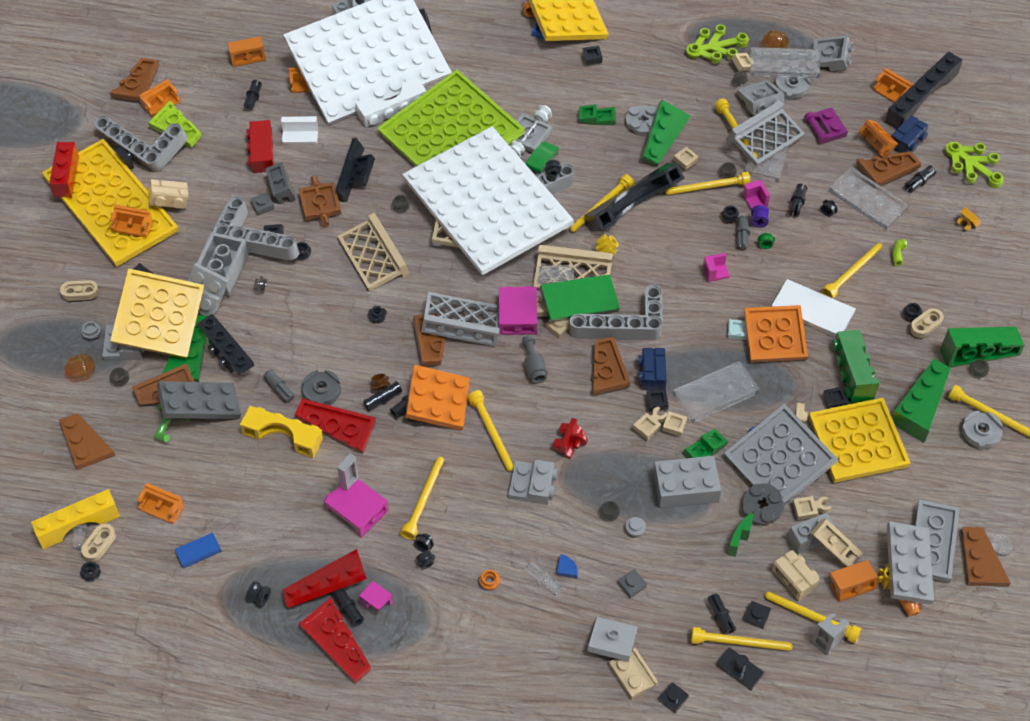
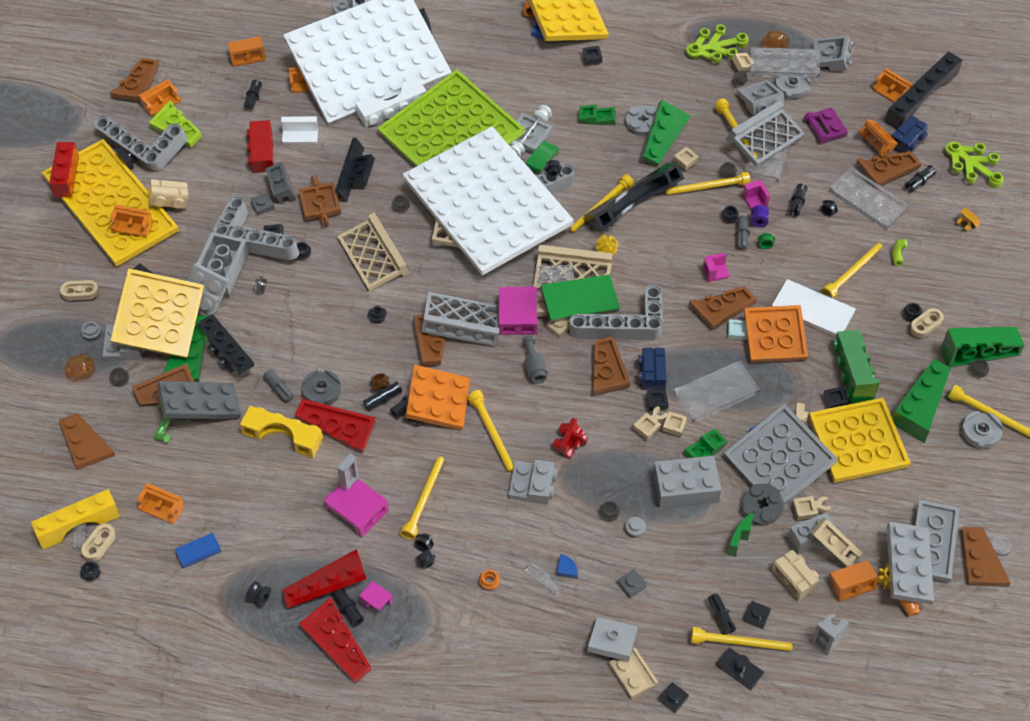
(722, 307): none -> dark orange wing
(851, 633): yellow piece -> none

